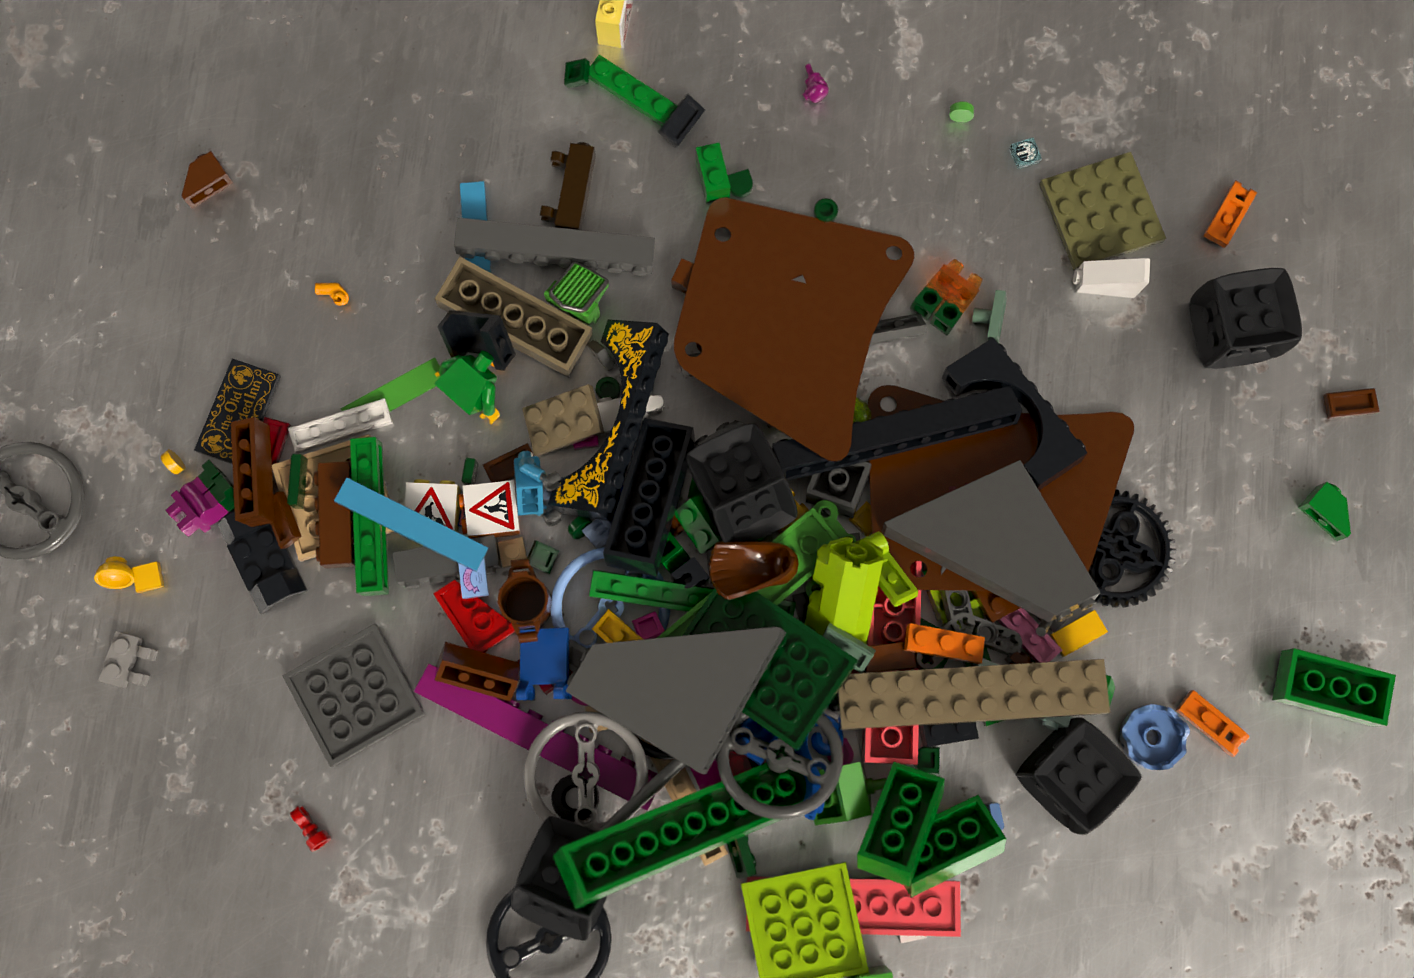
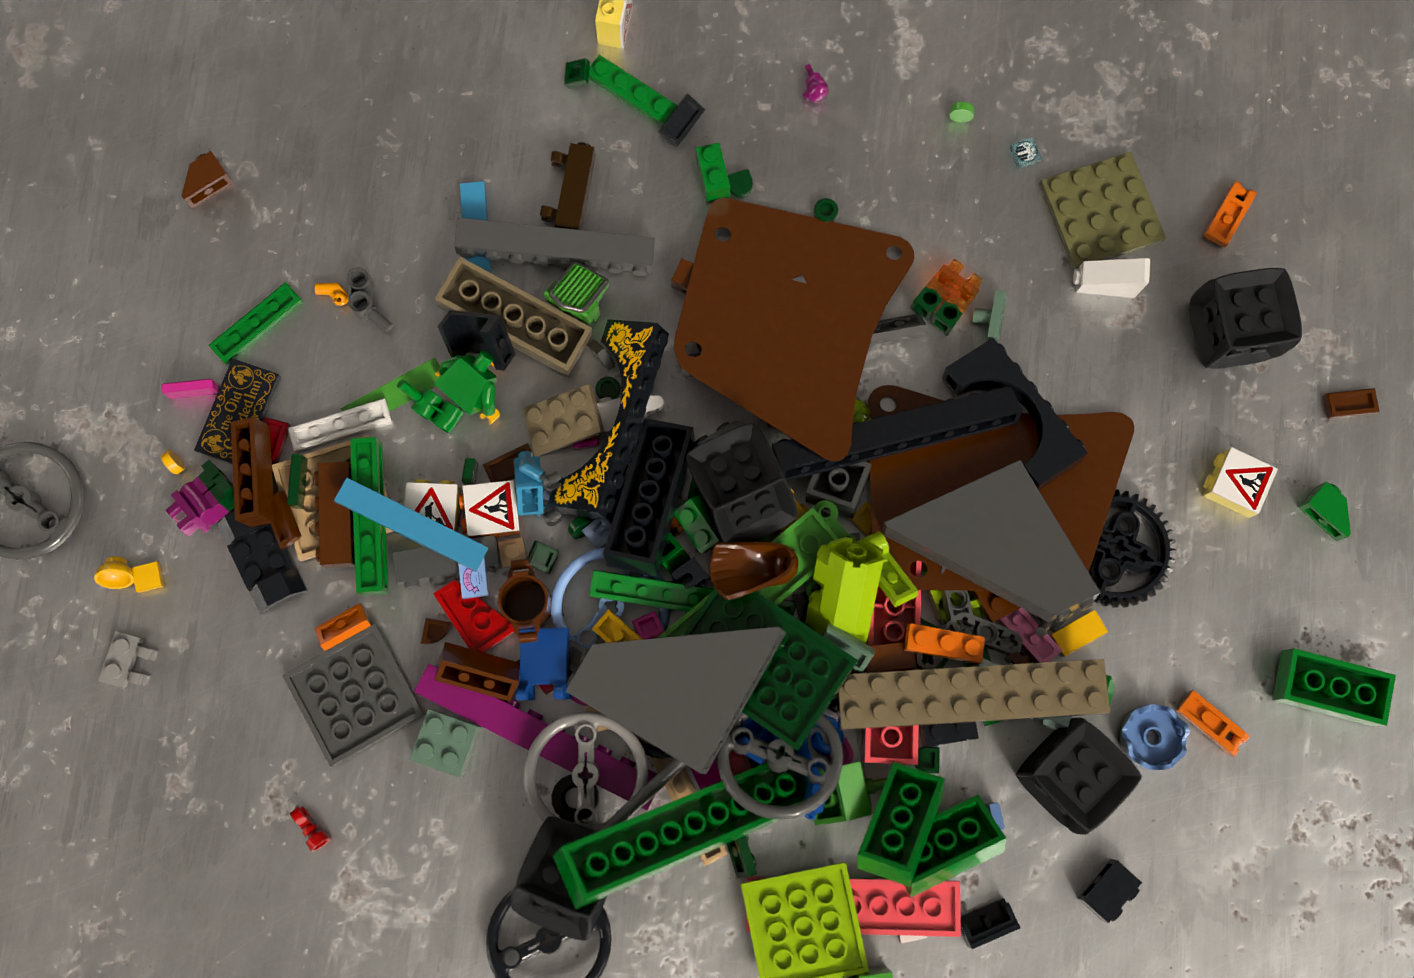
(190, 388): none -> dark pink tile
(255, 323): none -> green tile
(342, 627): none -> orange plate
(364, 293): none -> dark grey beam
(432, 407): none -> green beam
(434, 630): none -> reddish brown tile
(445, 743): none -> sand green brick
(988, 923): none -> black hinge
(1110, 891): none -> black brick
(1239, 482): none -> piece

